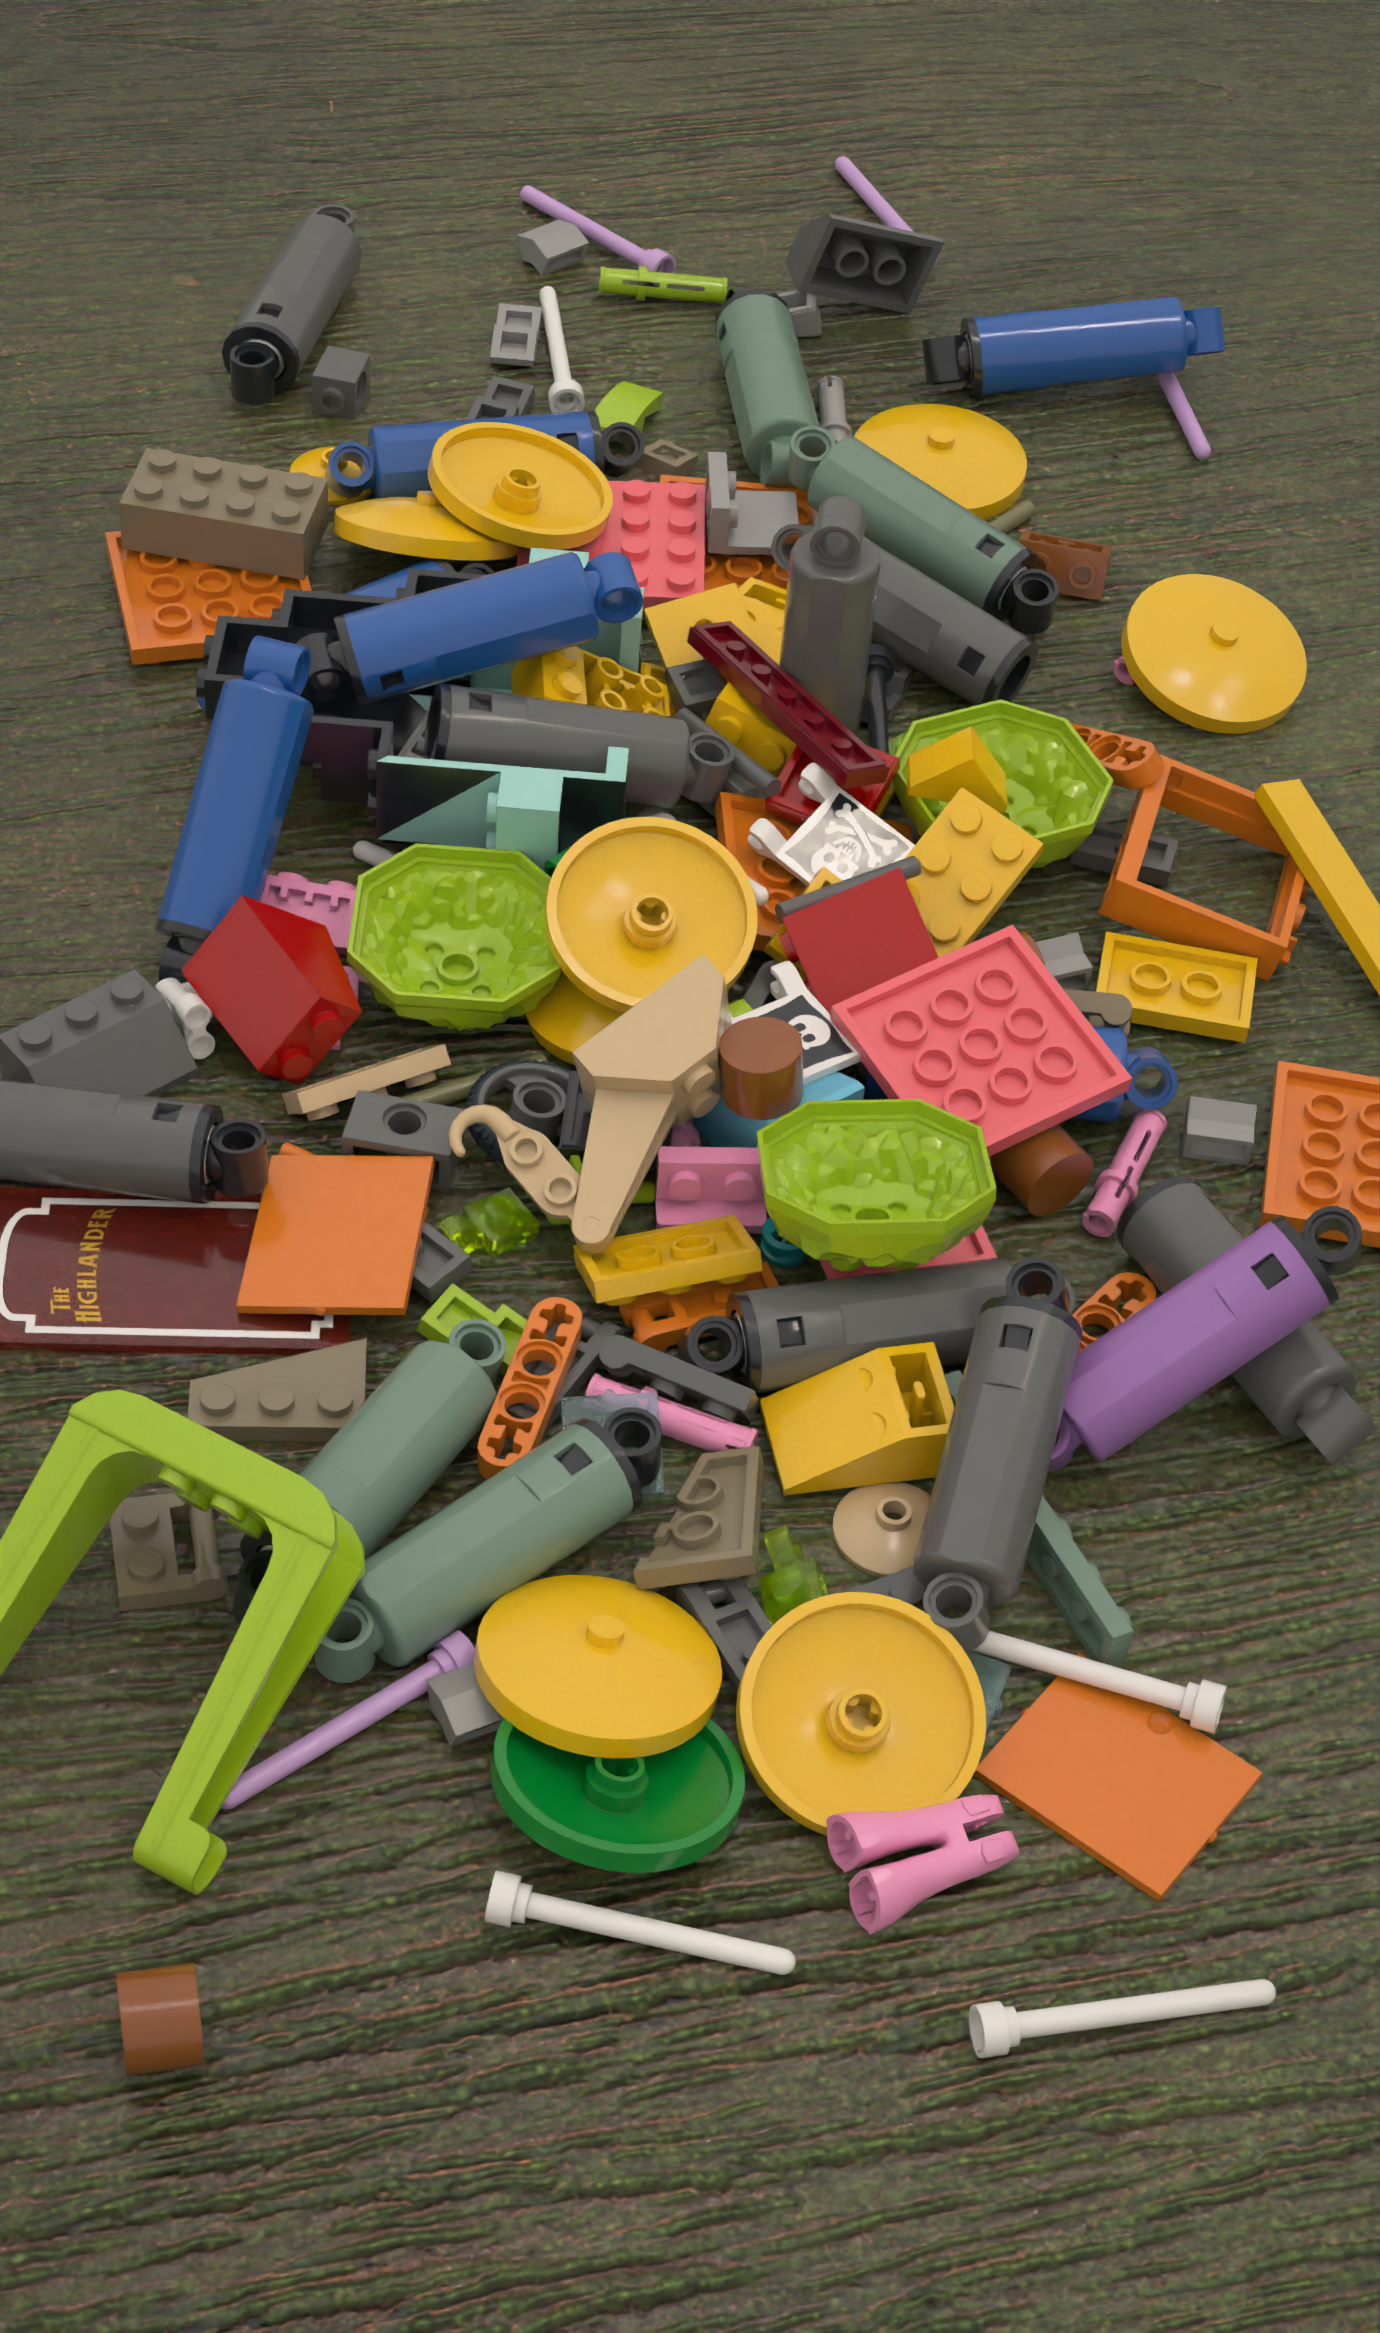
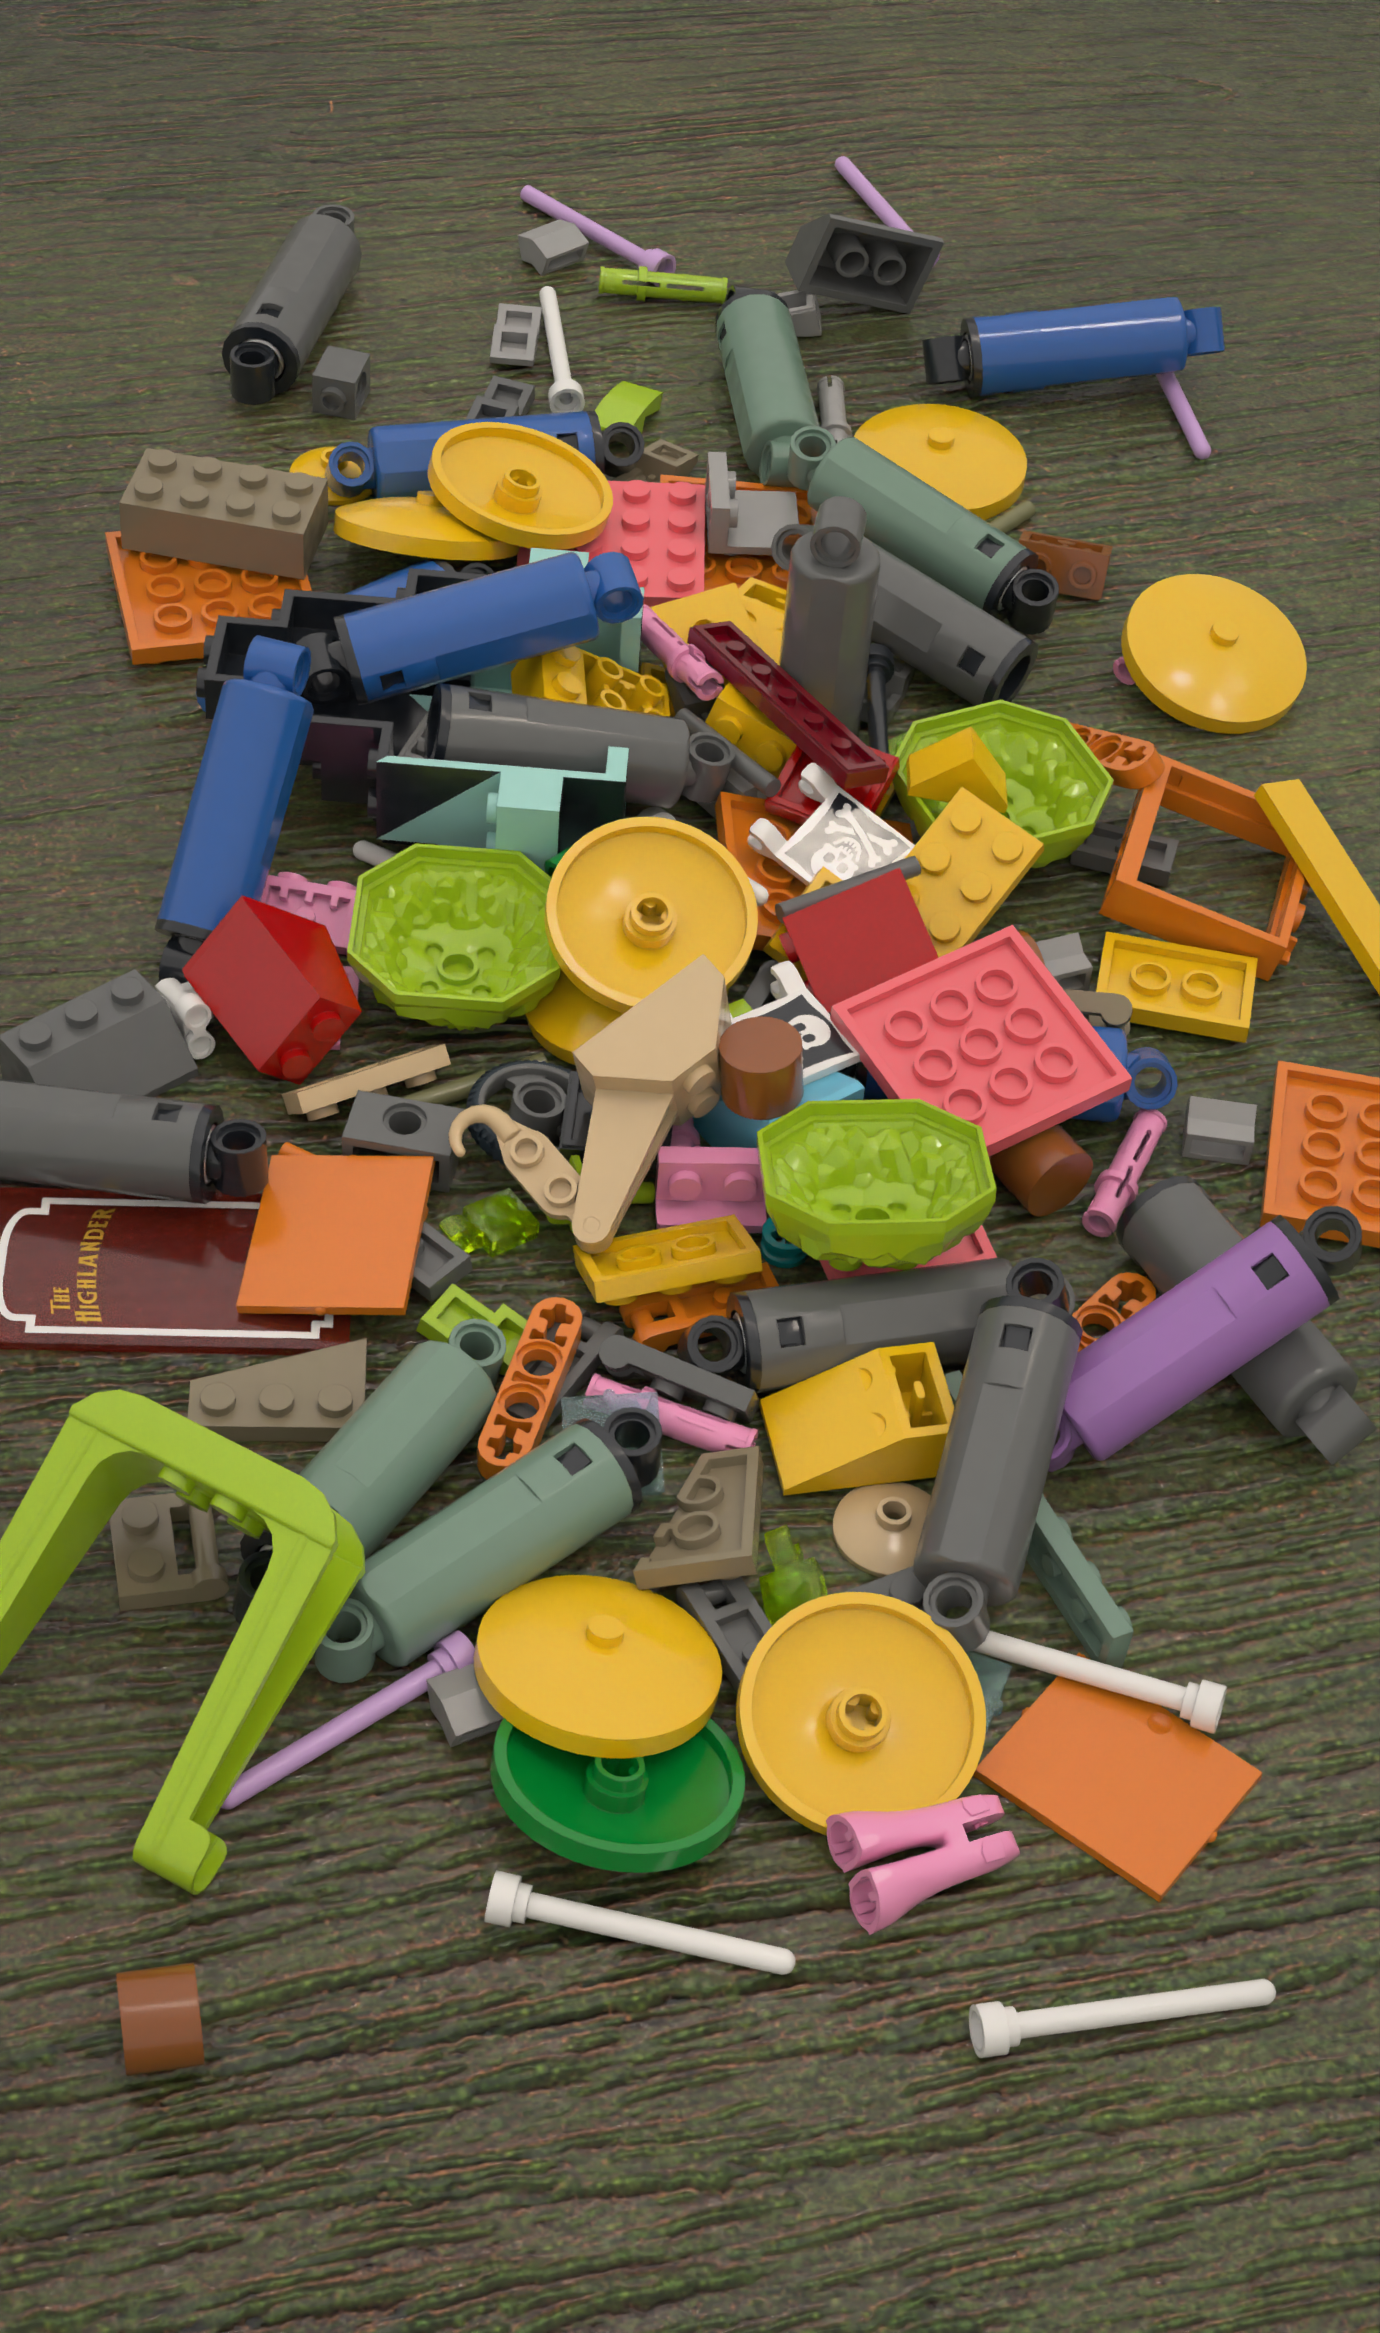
(683, 661): none -> bright pink pin

